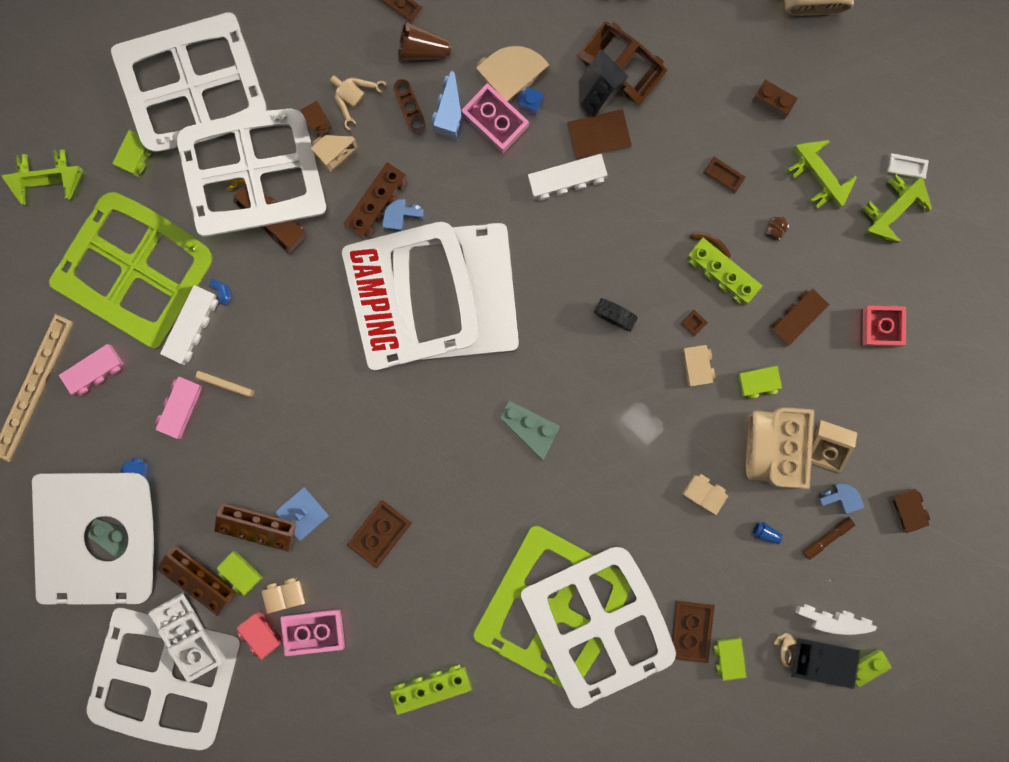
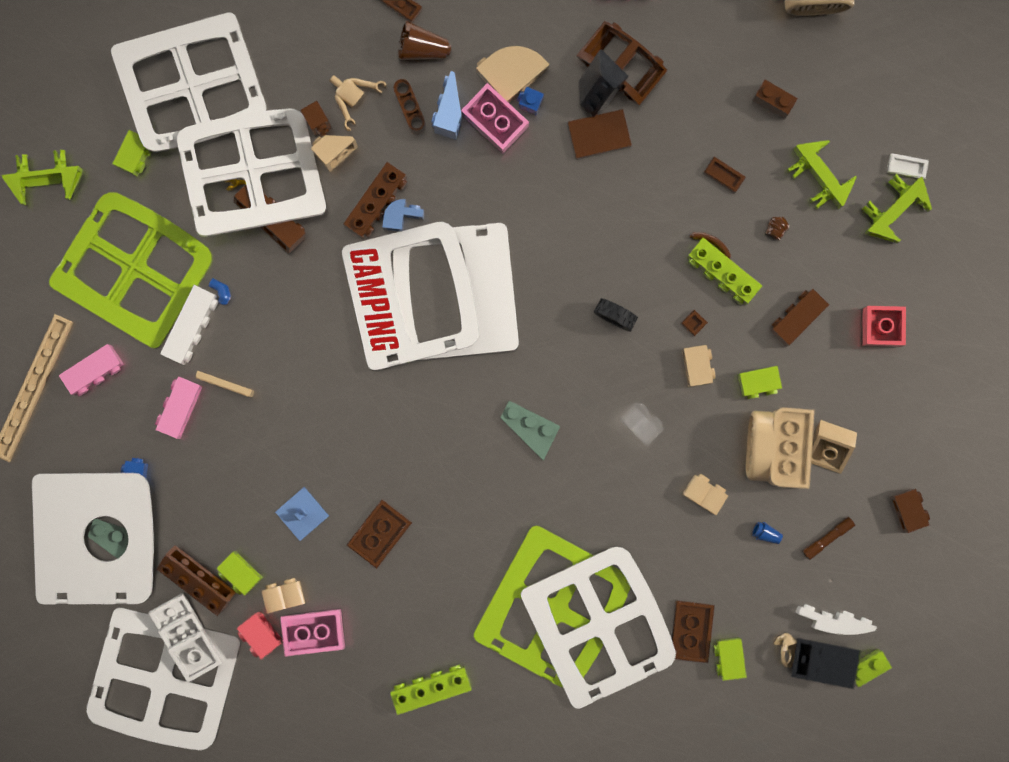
(255, 527): reddish brown brick -> none
(567, 176): white brick -> none
(846, 495): medium blue brick -> none

